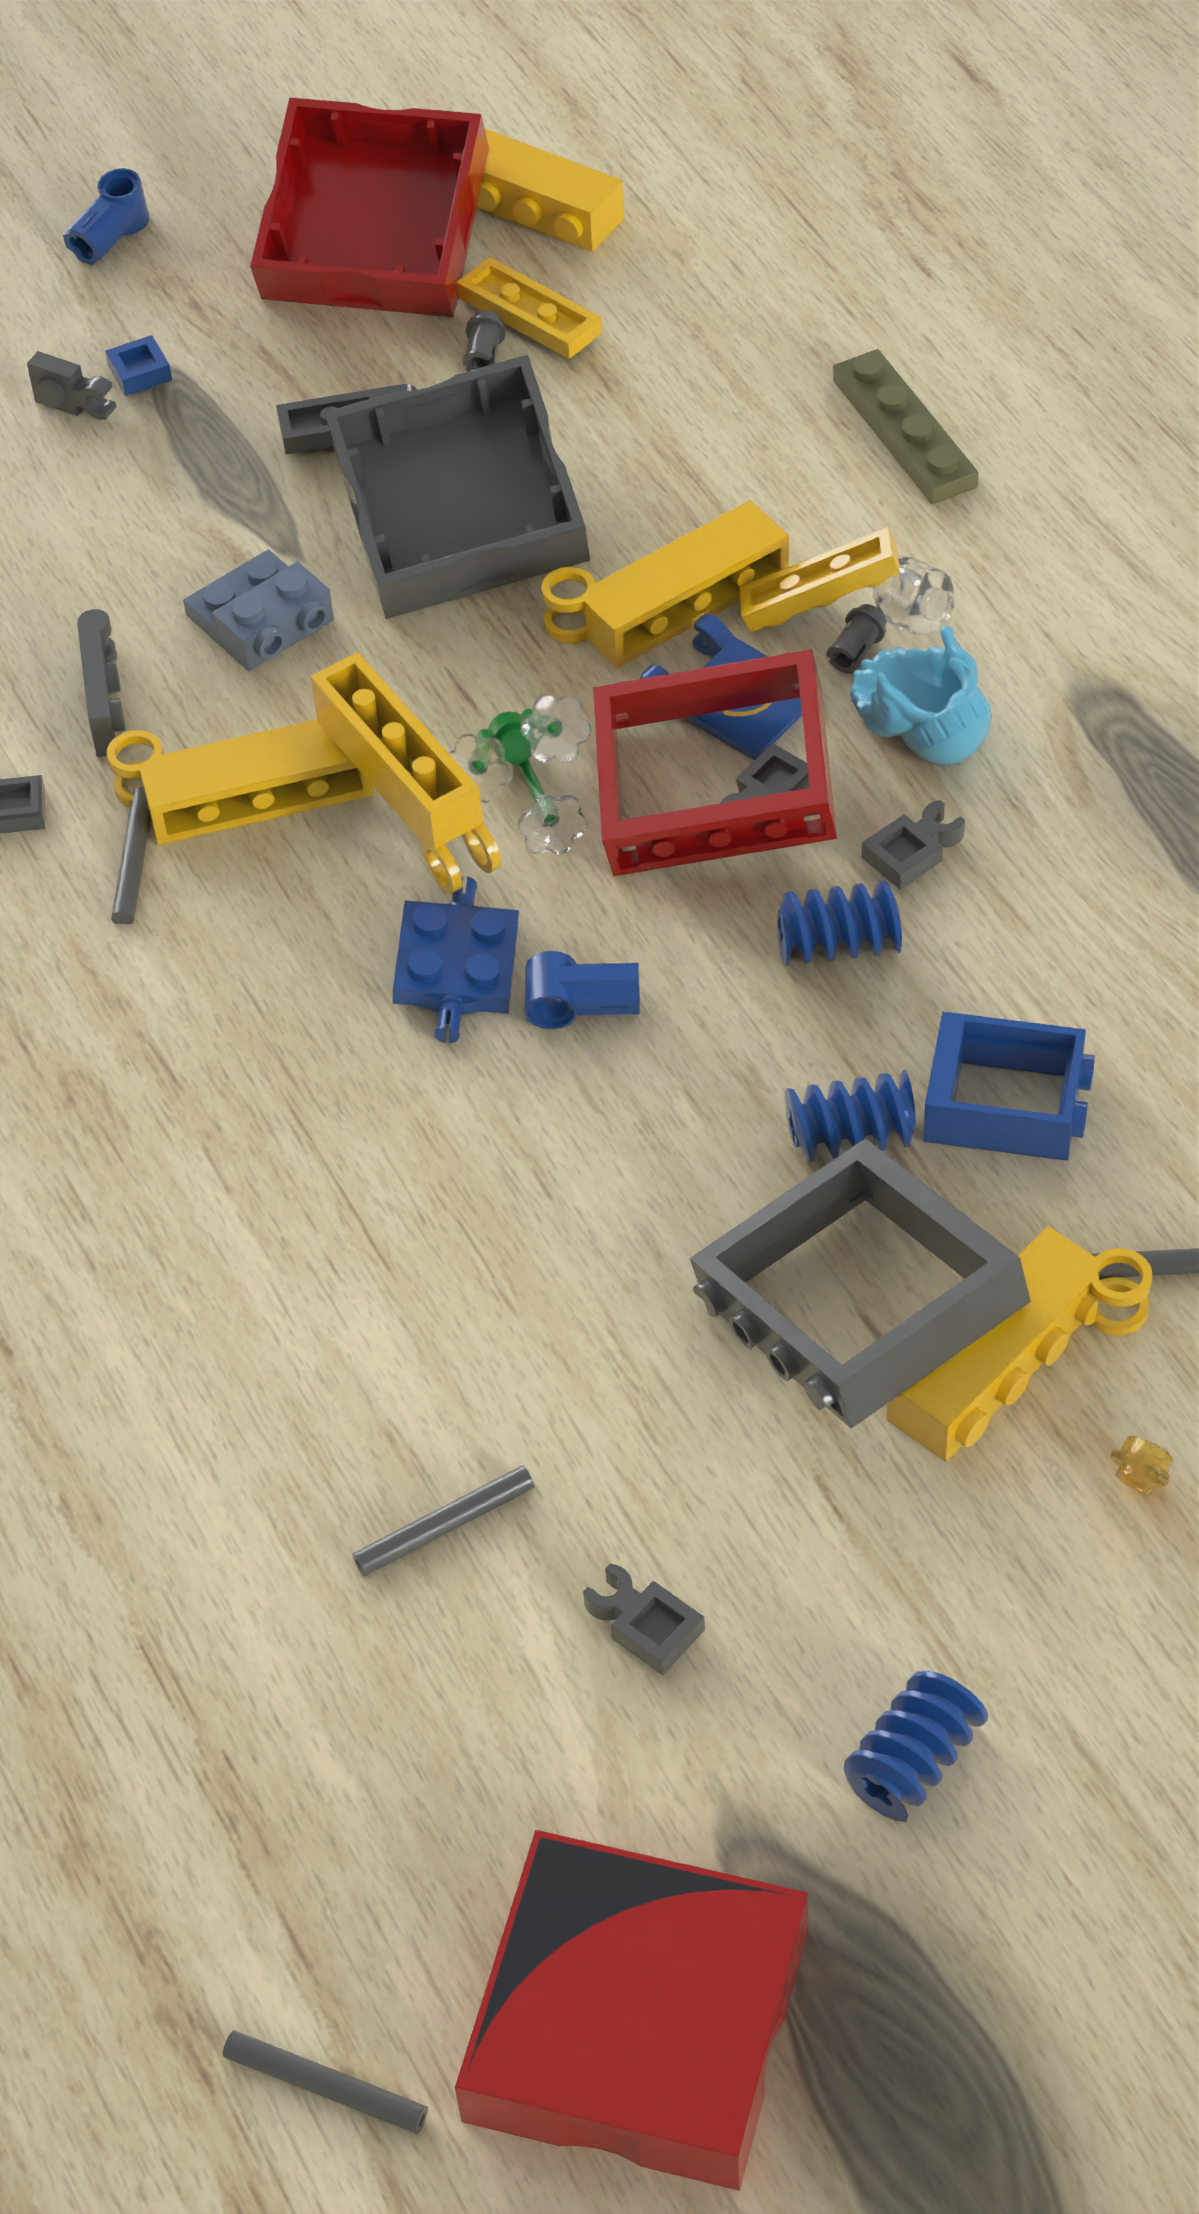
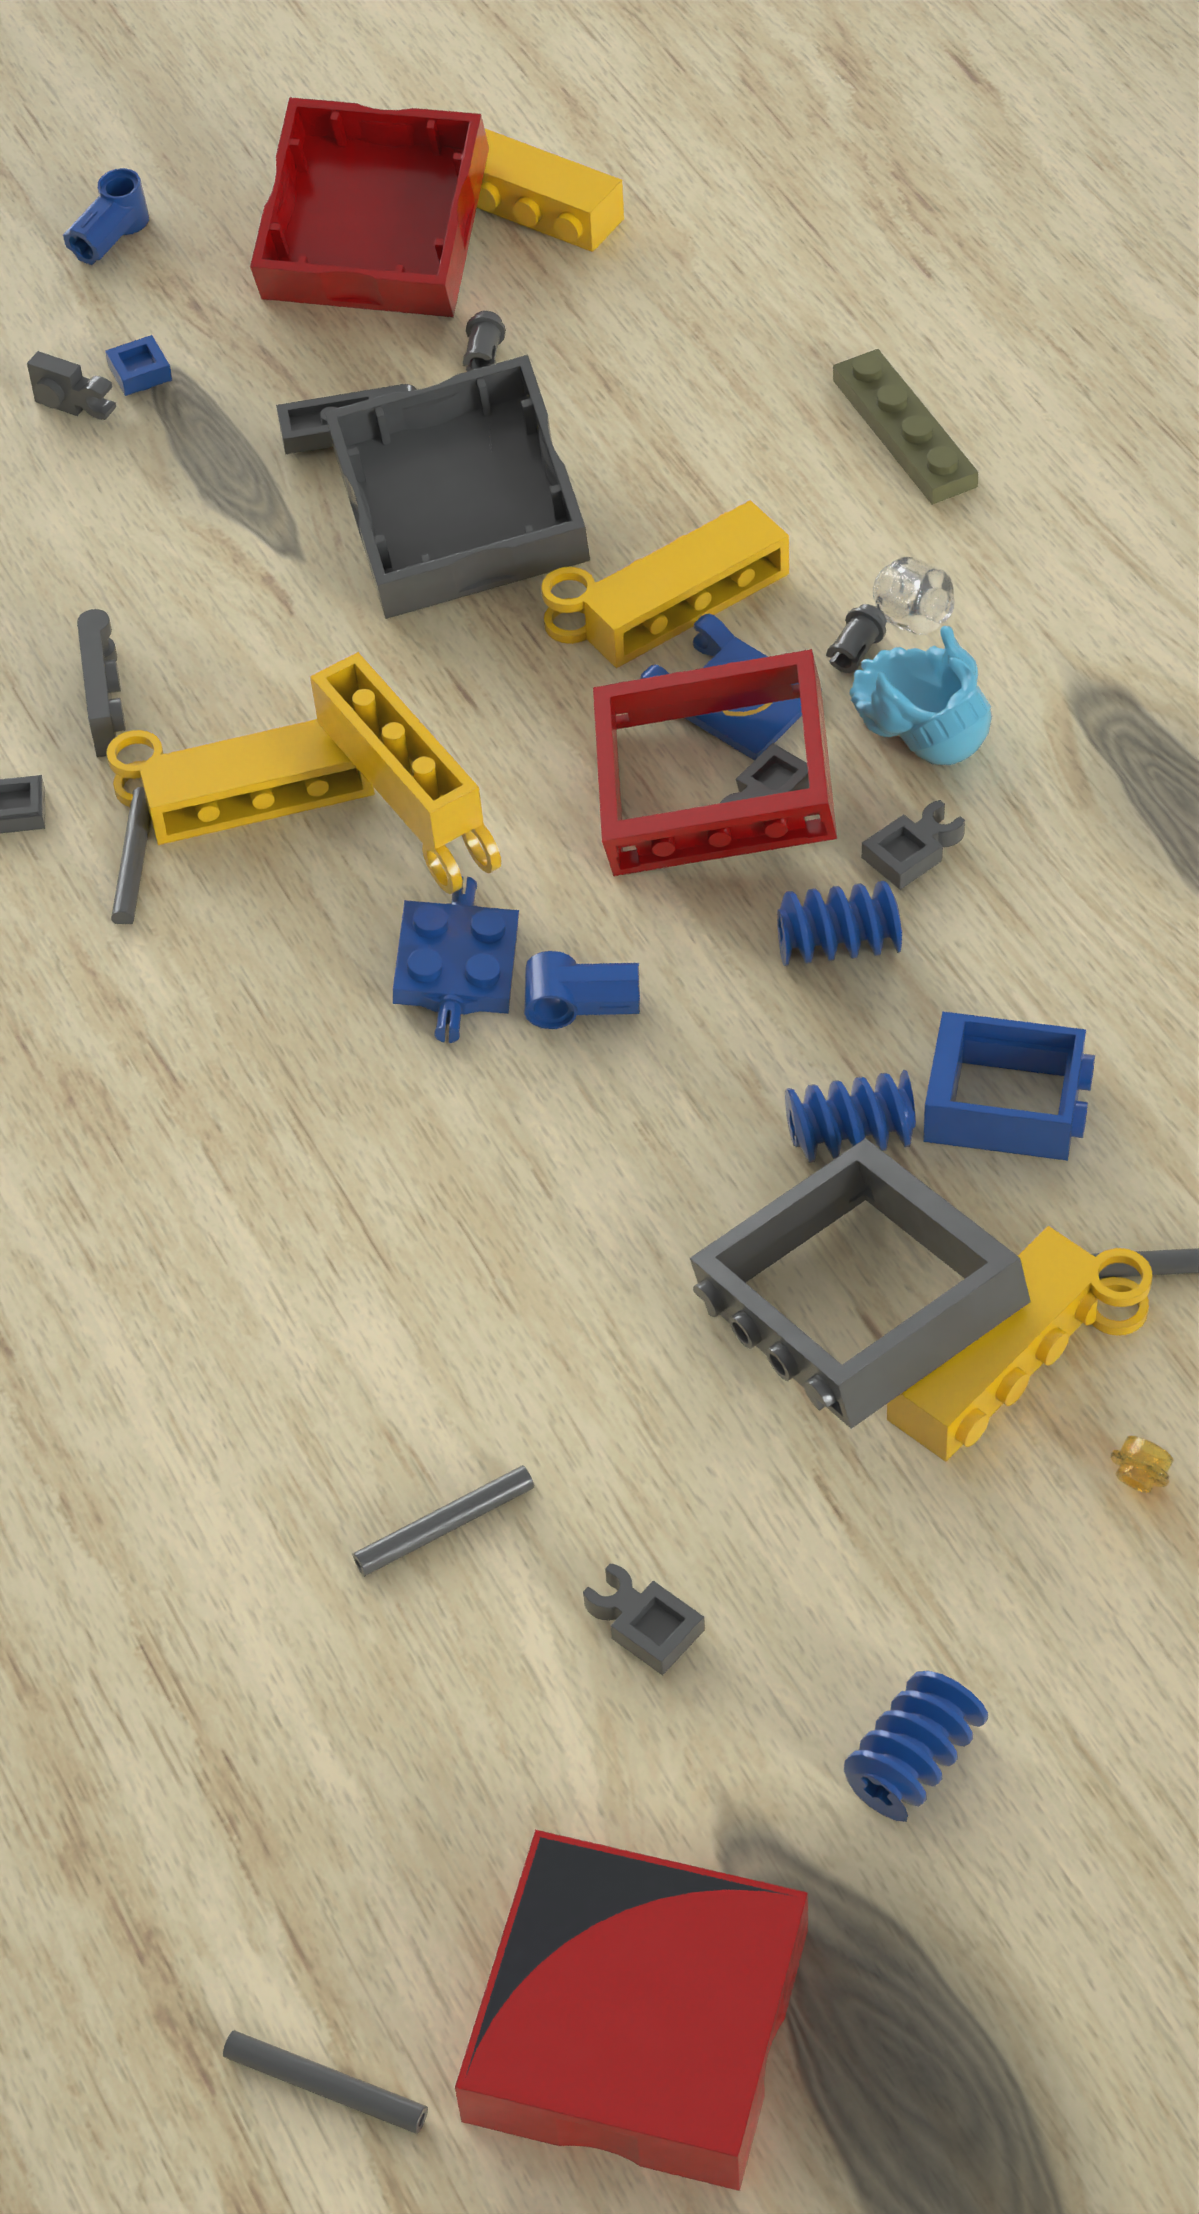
(261, 608): sand blue plate -> none
(529, 307): yellow plate -> none
(546, 733): clear plant -> none
(819, 580): yellow plate -> none

